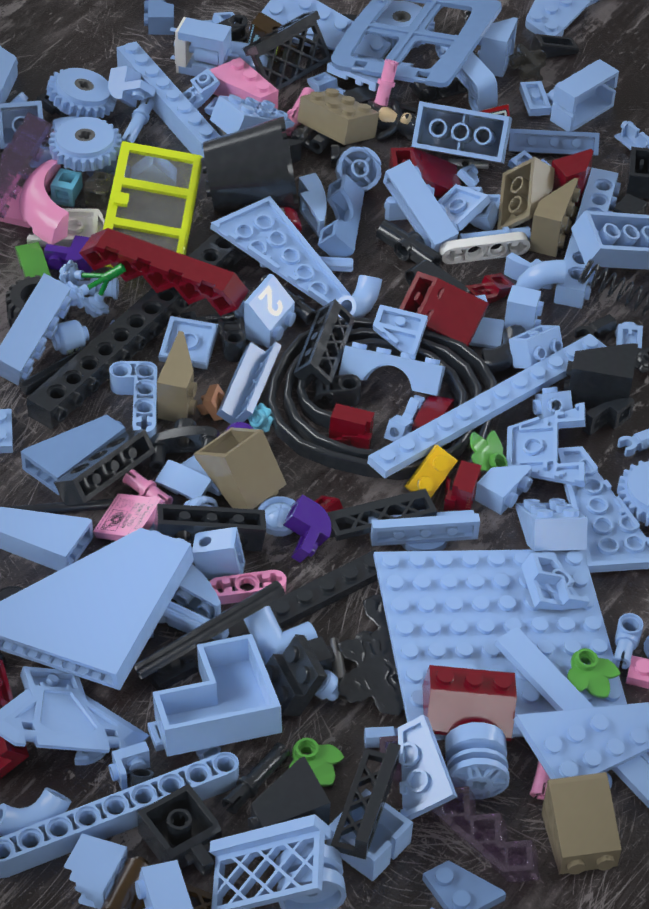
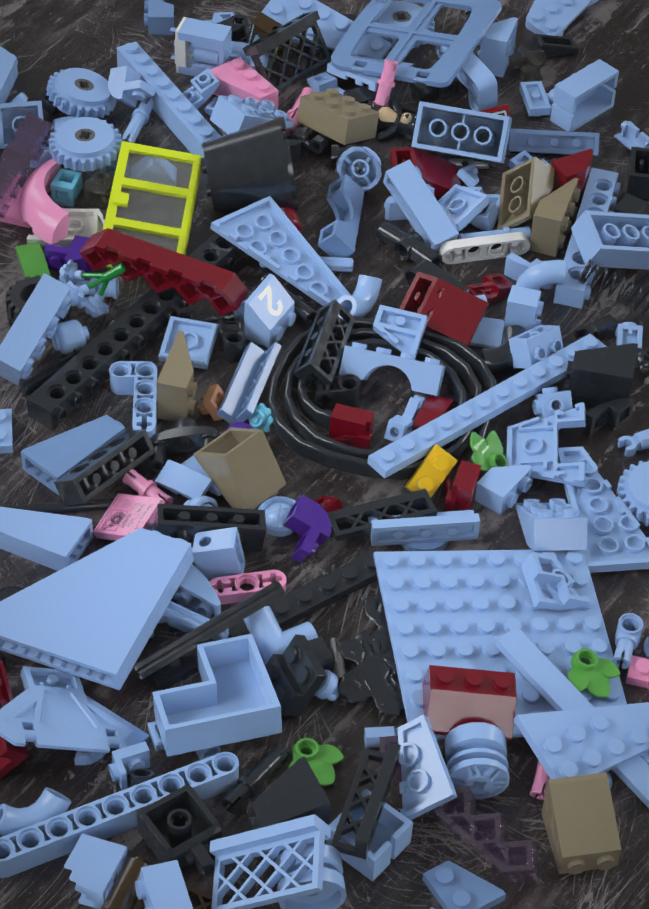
(313, 201): light blue slope -> none

